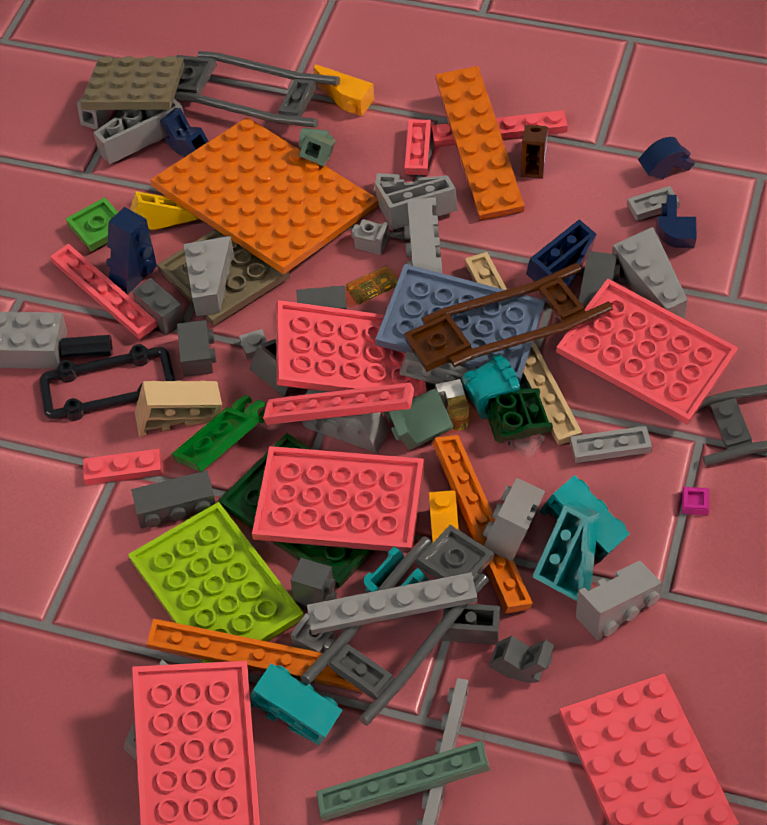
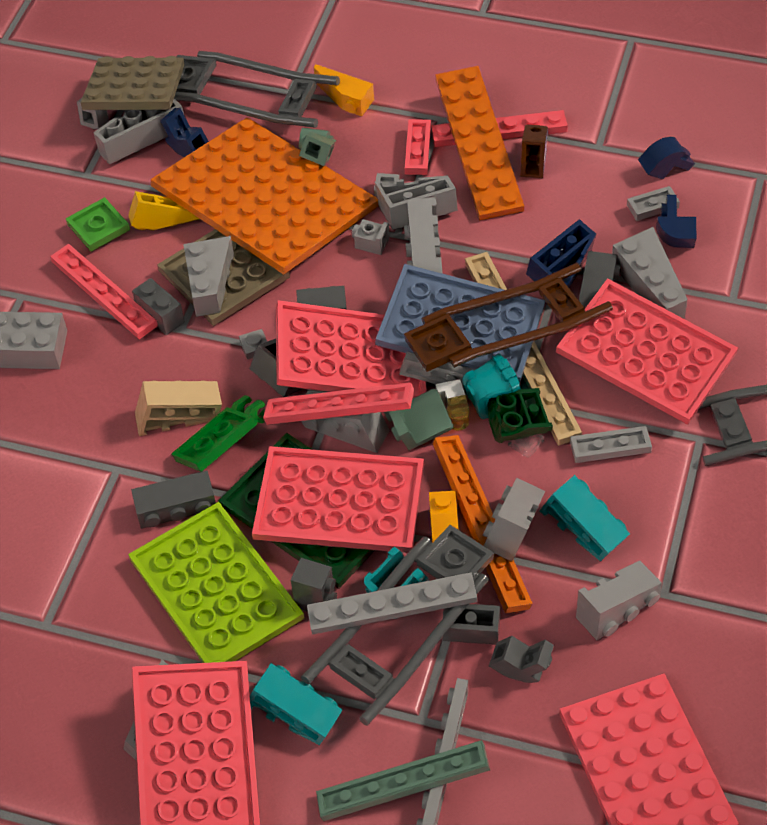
(68, 372): black bar -> none
(86, 347): black axle -> none
(122, 467): coral plate -> none
(131, 250): dark blue wedge -> none
(195, 348): dark grey brick -> none
(226, 647): orange plate -> none
(303, 637): light grey brick -> none
(372, 285): clear yellow tile -> none
(570, 551): teal wedge -> none
(695, 500): dark pink tile -> none

